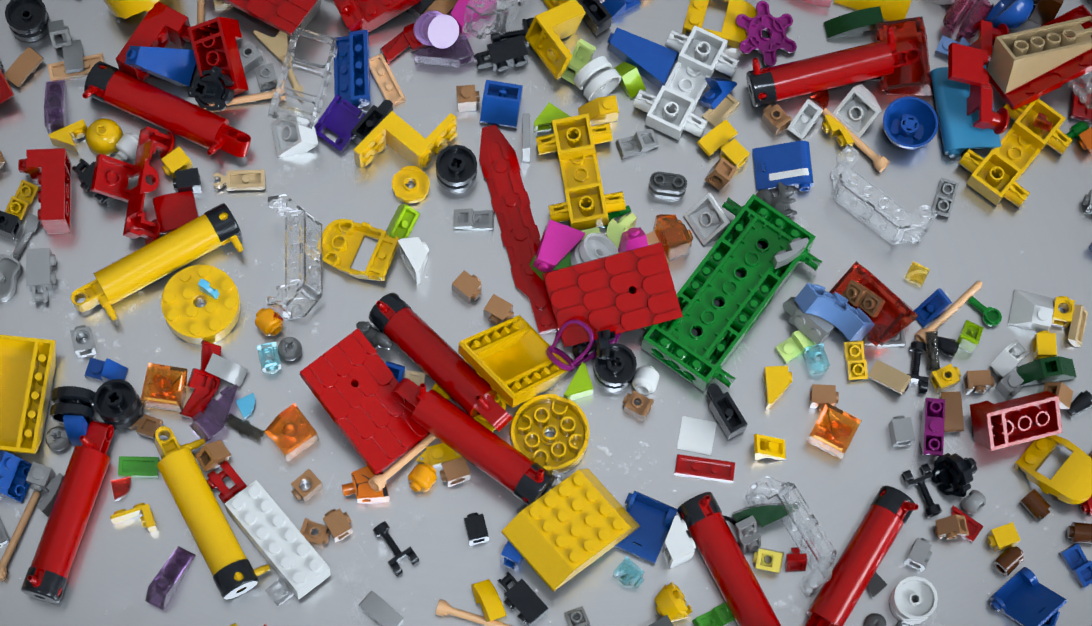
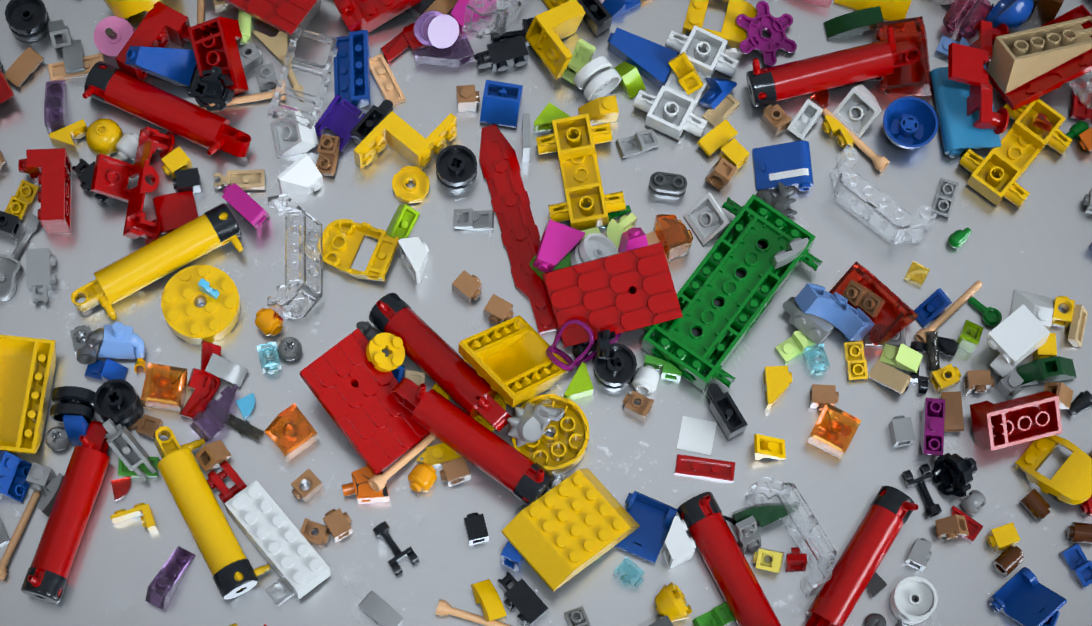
(112, 35): none -> bright pink wheel
(114, 342): none -> light blue torso
(127, 448): none -> light grey hinge
(244, 205): none -> dark pink slope
(245, 26): none -> yellowish green cylinder
(300, 177): none -> white slope
(328, 154): none -> medium nougat slope
(378, 358): none -> yellow plate
(531, 421): none -> light grey head
(668, 370): none -> bright green slope
(686, 73): none -> yellow slope
(901, 357): none -> yellowish green slope
(959, 237): none -> green cylinder
(1018, 336): none -> white slope

